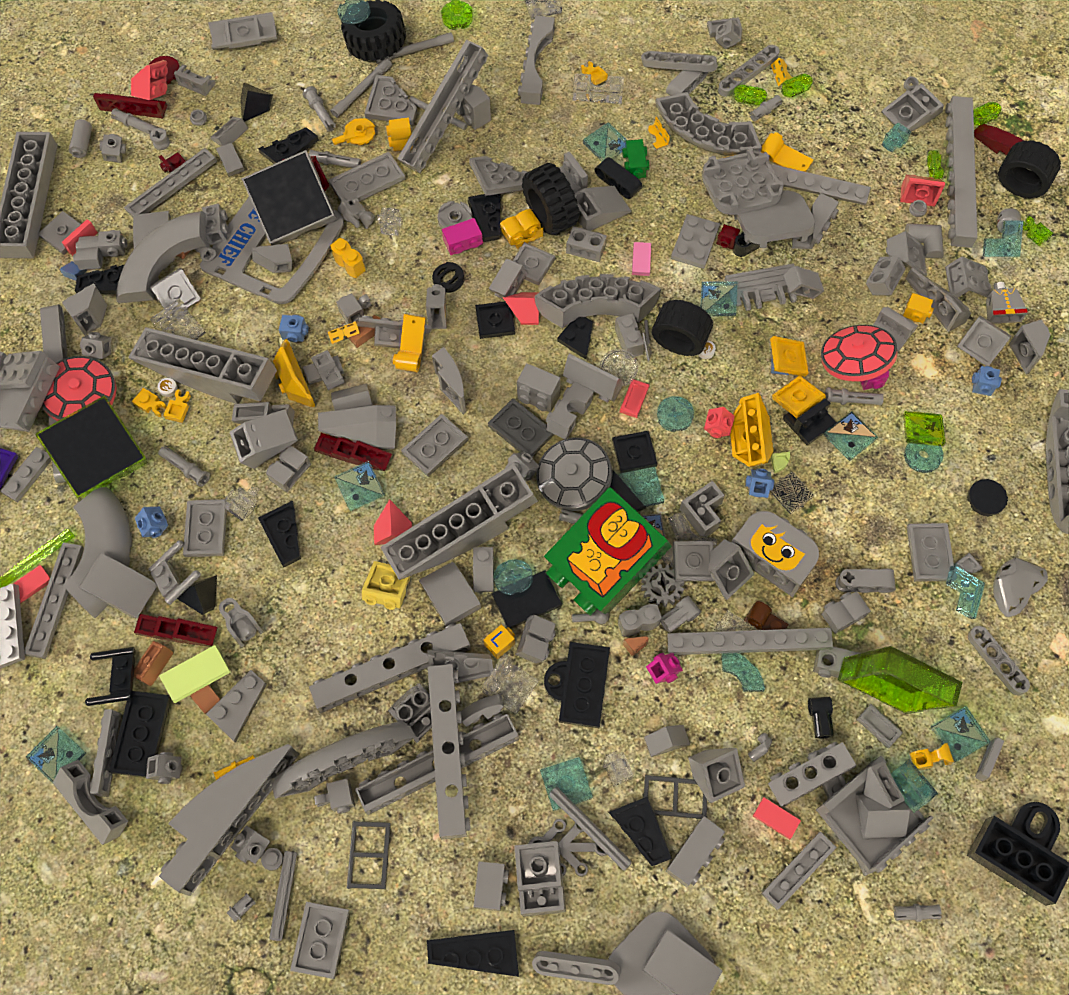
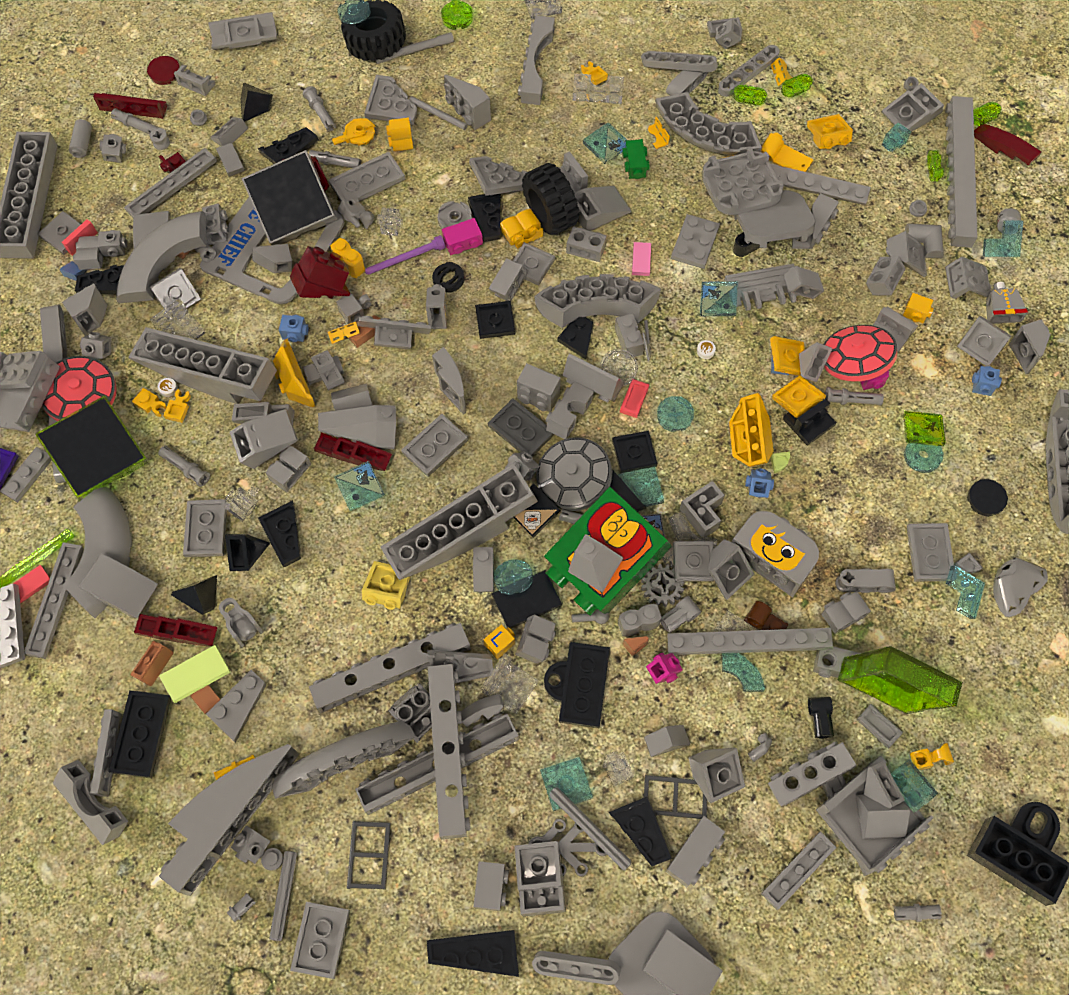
(54, 752): clear light blue tile -> none
(121, 675): black plate -> none
(150, 81): coral slope -> none
(151, 522): medium blue brick -> none
(164, 767): light grey brick -> none
(166, 577): light grey plate -> none
(243, 551): none -> black slope
(320, 274): none -> dark red piece
(338, 796): light grey brick -> none
(342, 105): light grey piece -> none
(390, 524): coral slope -> none
(411, 344): yellow door -> none
(437, 243): none -> medium lavender piece
(448, 95): light grey piece -> none
(450, 594): light grey slope -> none
(524, 307): coral slope -> none
(539, 514): none -> tile
(594, 563): none -> light grey slope
(618, 176): black beam -> none
(682, 327): black tyre -> none
(719, 422): coral brick -> none
(727, 236): dark red bracket -> none
(765, 108): light grey pin -> none
(776, 818): coral tile -> none
(791, 492): clear piece -> none
(813, 360): none -> light grey slope
(830, 131): none -> yellow plate
(850, 436): tile -> none
(921, 188): coral slope -> none
(946, 306): light grey wedge -> none
(961, 733): clear light blue tile -> none
(989, 759): light grey tile -> none
(1001, 658): light grey beam -> none
(1036, 232): clear neon green plate -> none
(1042, 166): black tyre -> none

